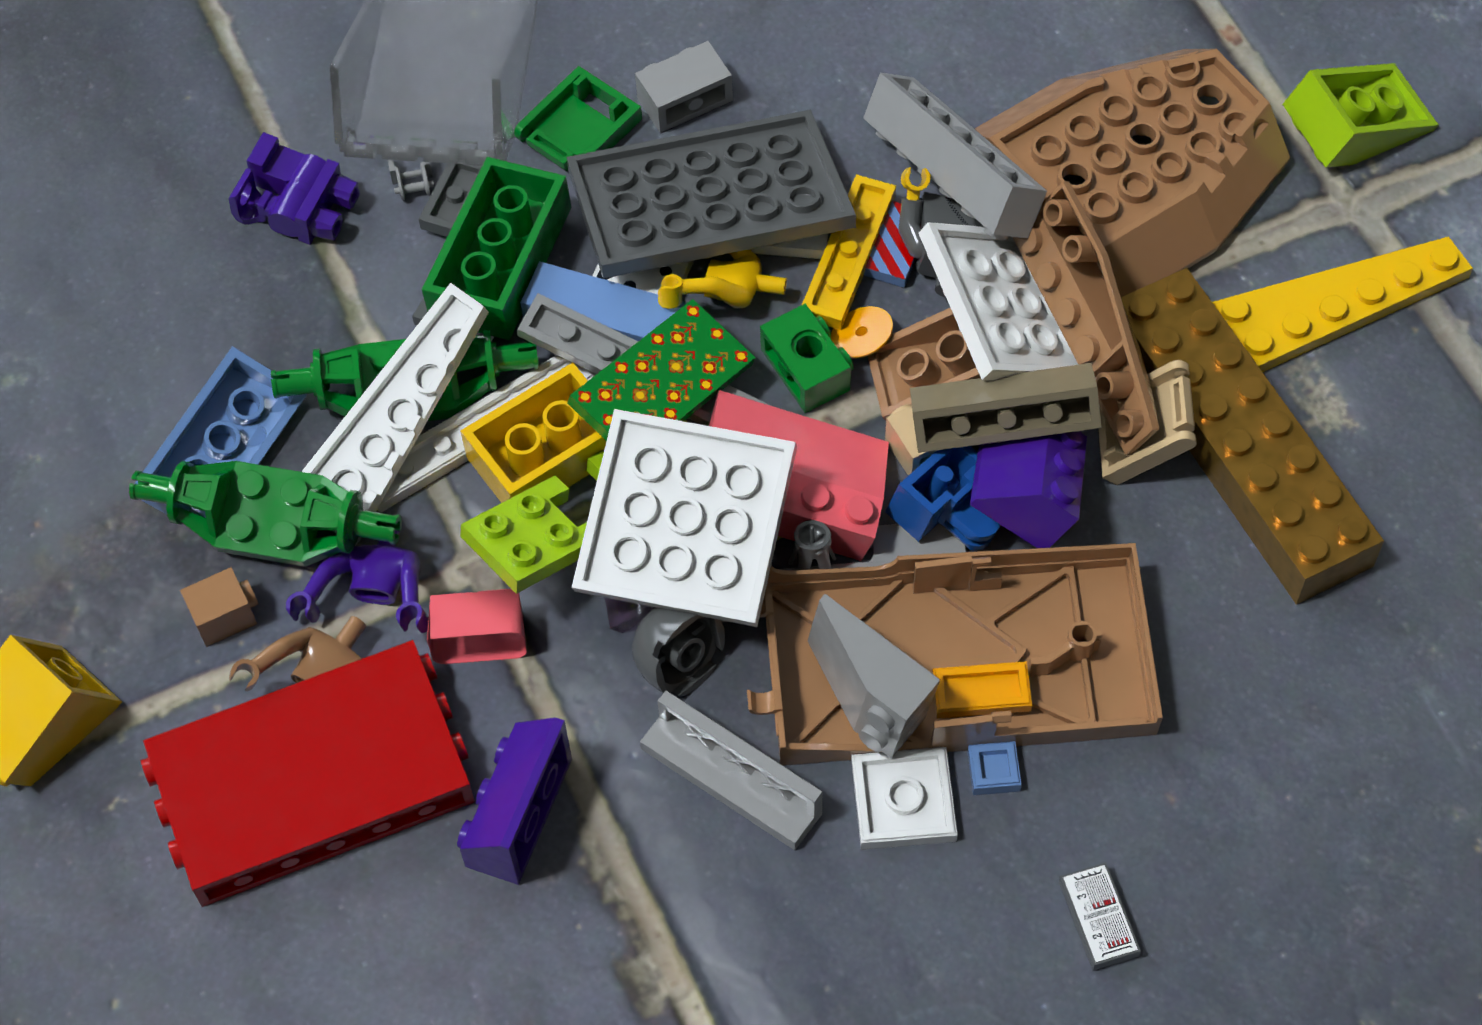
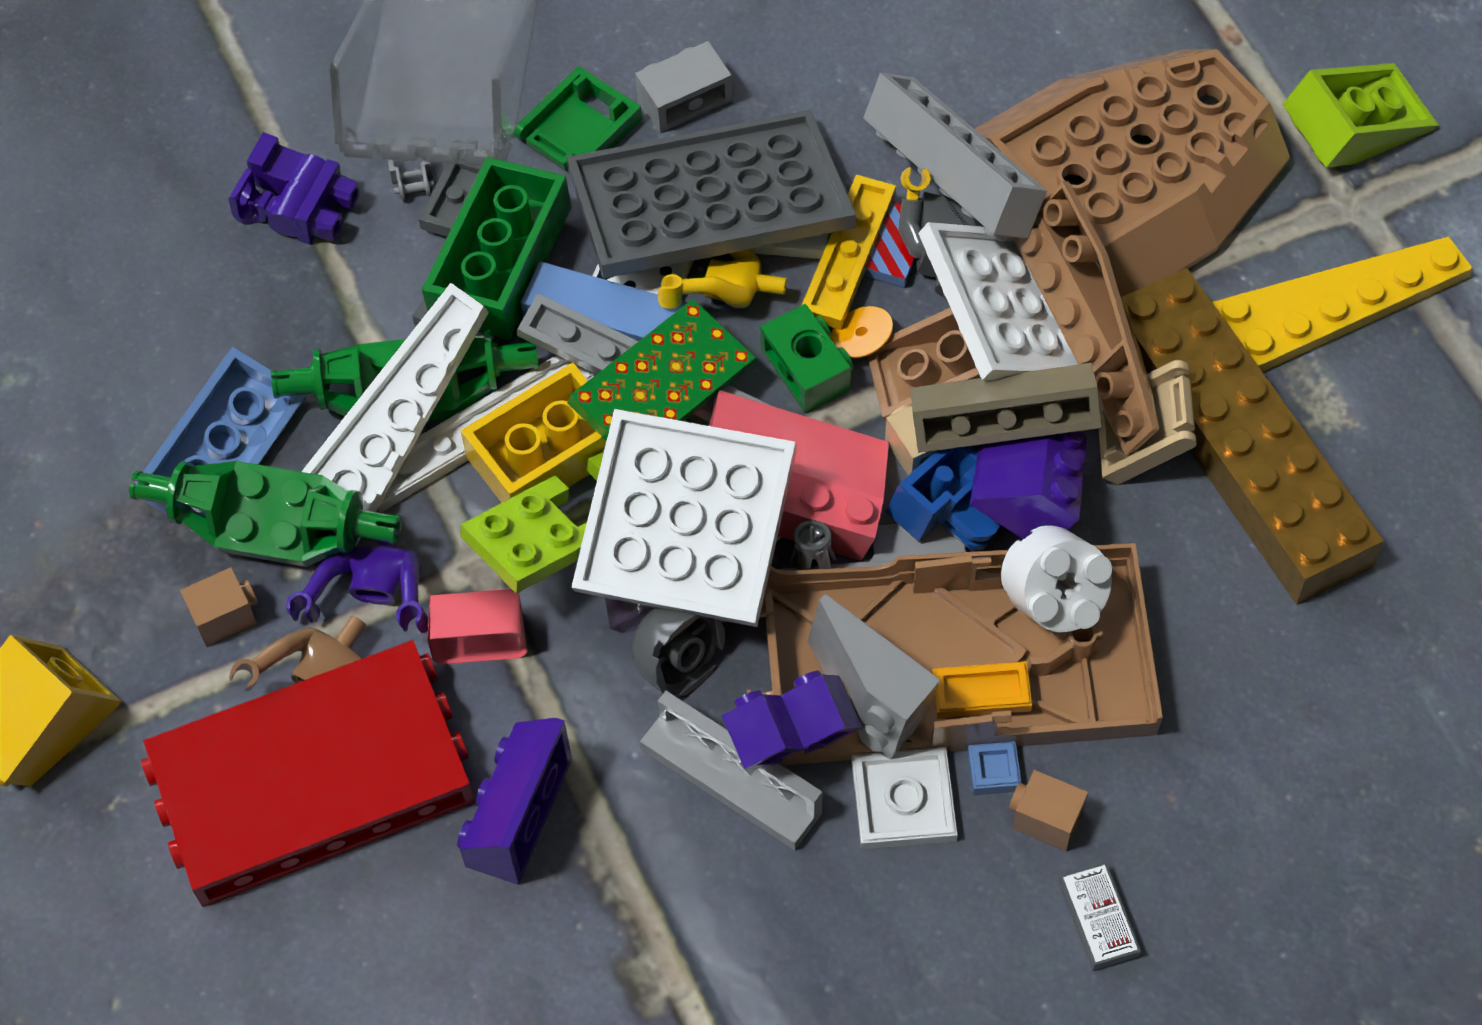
(802, 719): none -> dark purple brick
(1048, 809): none -> medium nougat brick
(1057, 579): none -> white brick

